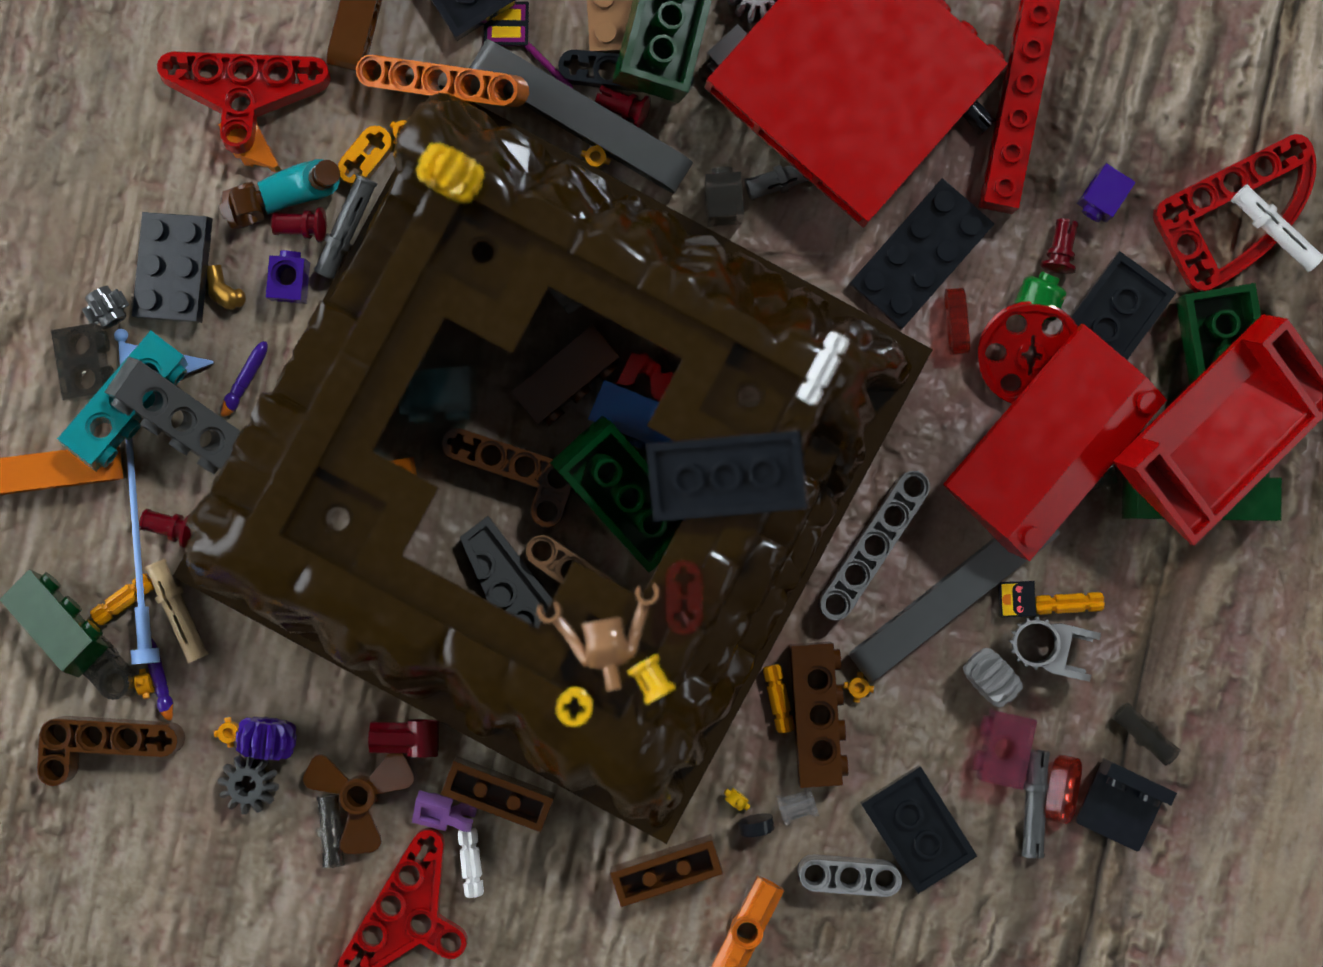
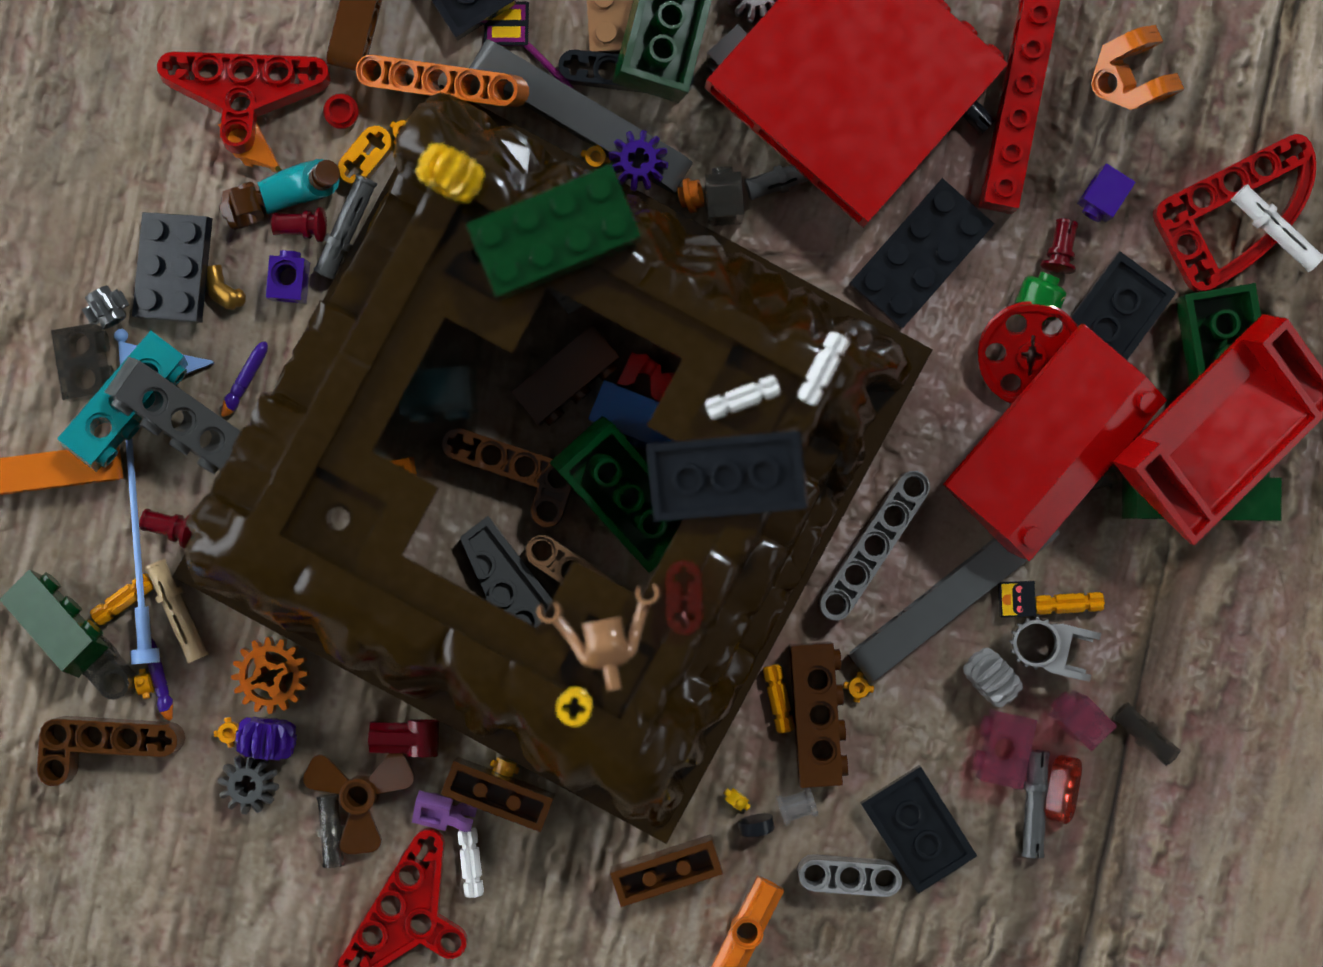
(277, 687): none -> orange gear
(341, 111): none -> red plate
(504, 766): none -> light orange piece
(554, 233): none -> dark green brick
(627, 106): dark red pin -> none
(646, 170): none -> dark purple gear
(651, 679): yellow bush -> none
(691, 195): none -> orange plate
(742, 397): none -> white axle
(957, 321): clear red beam -> none
(1081, 719): none -> clear pink brick
(1112, 62): none -> orange piece
(1122, 805): black bracket -> none

